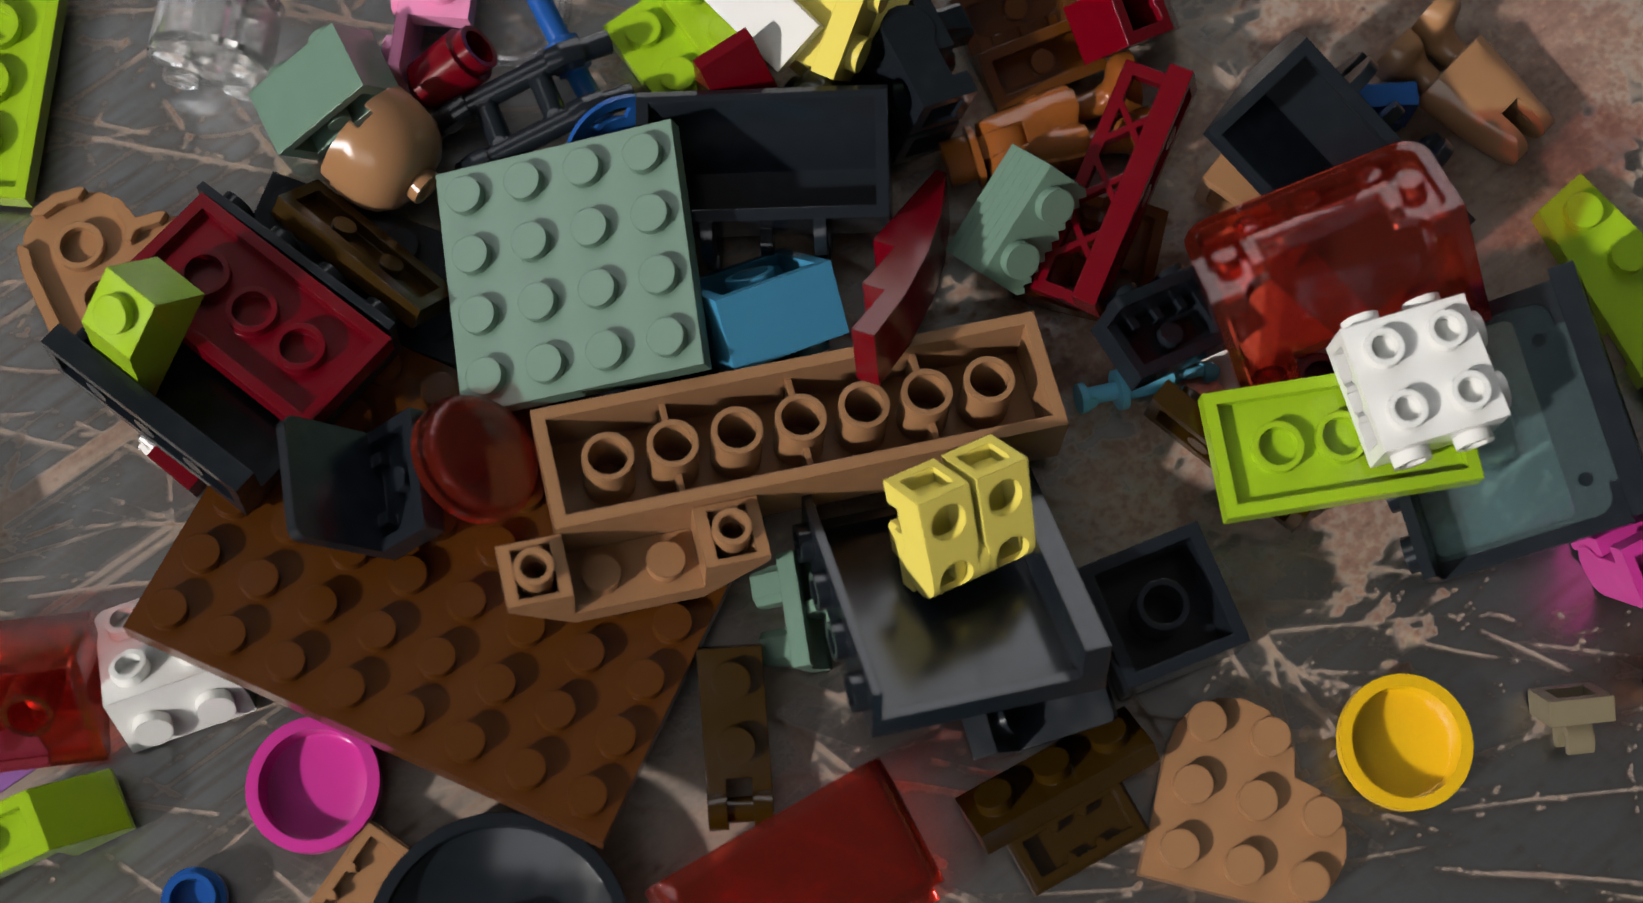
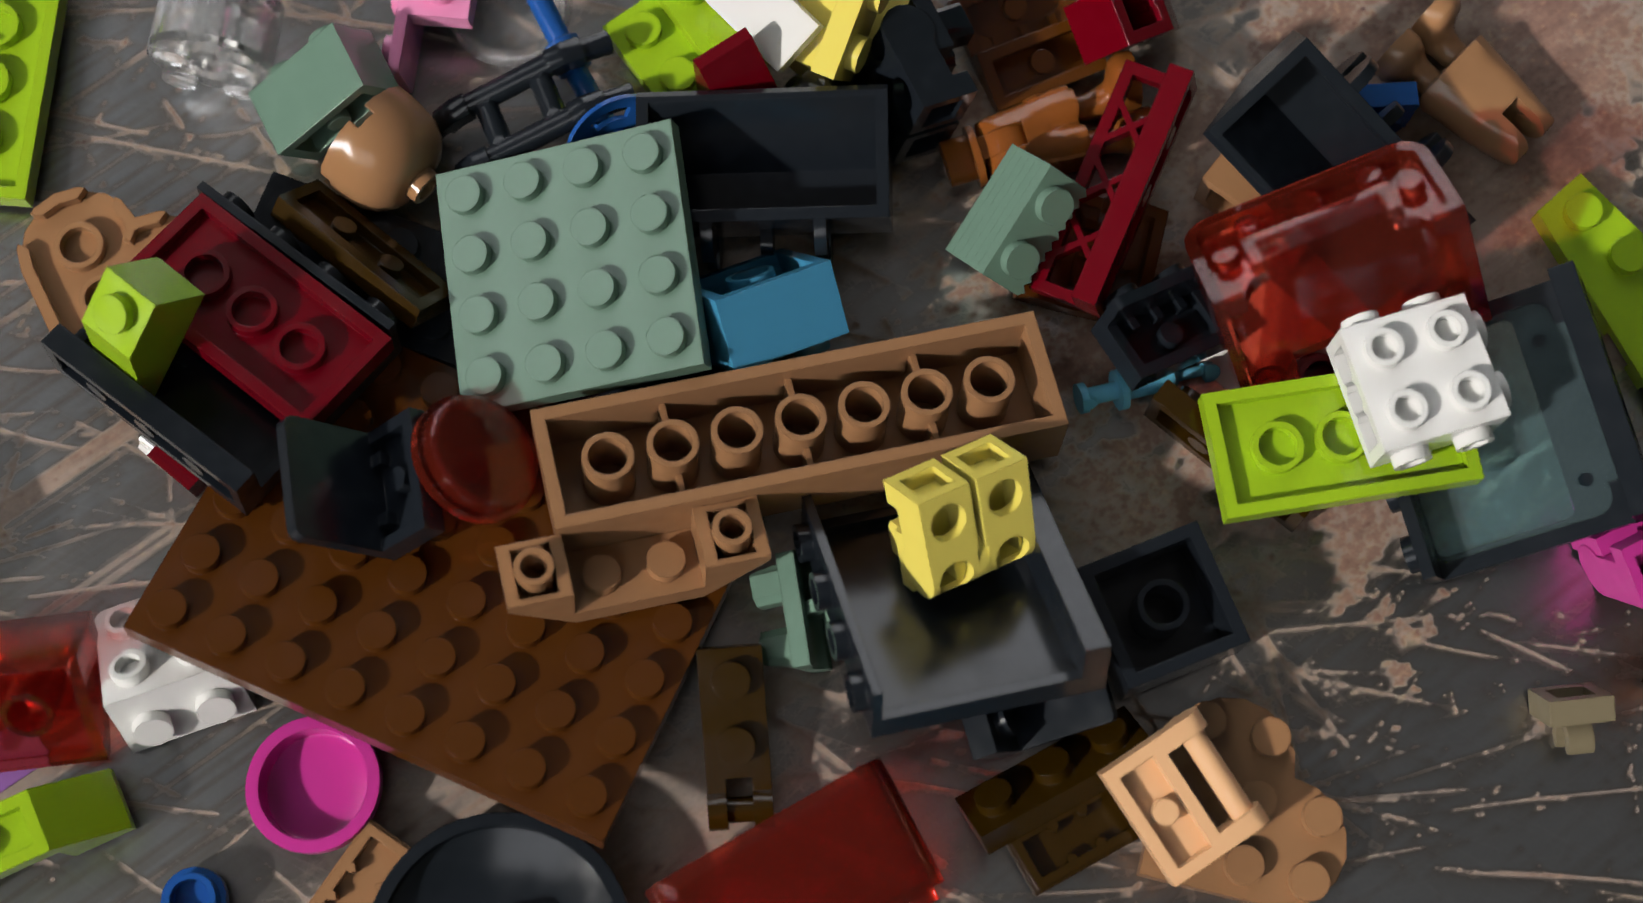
(451, 66): dark red brick -> none
(905, 279): dark red slope -> none
(1166, 809): none -> light nougat plate
(1404, 742): yellow piece -> none

